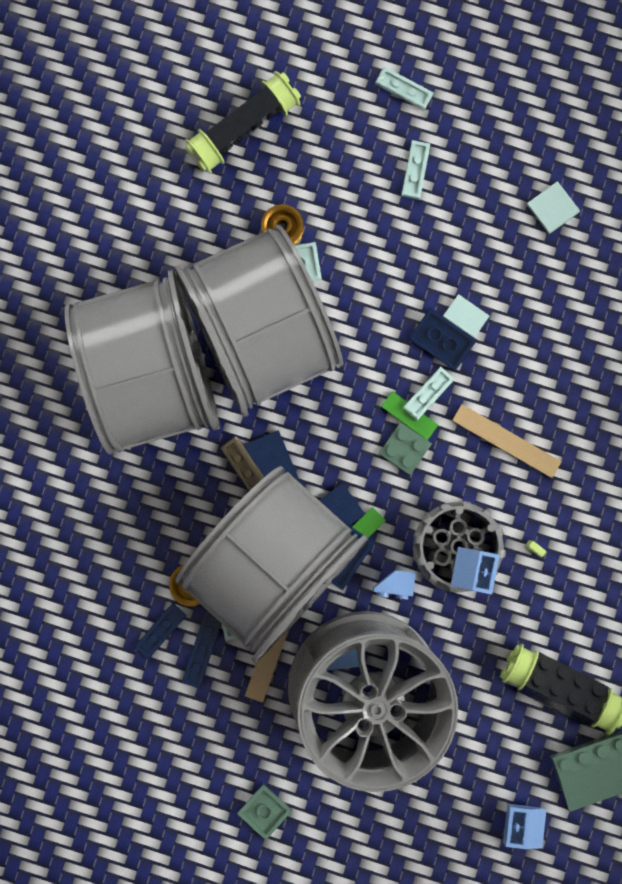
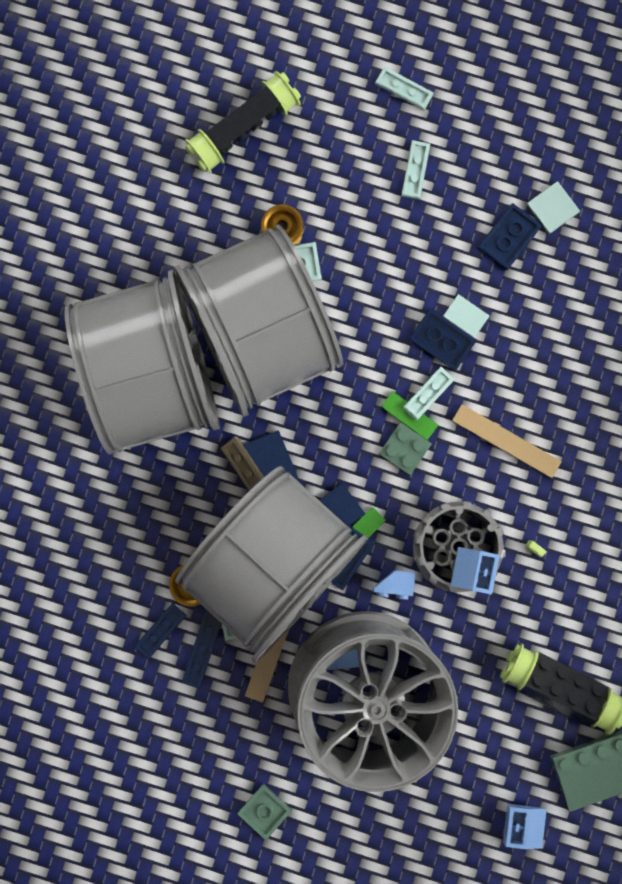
(509, 236): none -> dark blue tile

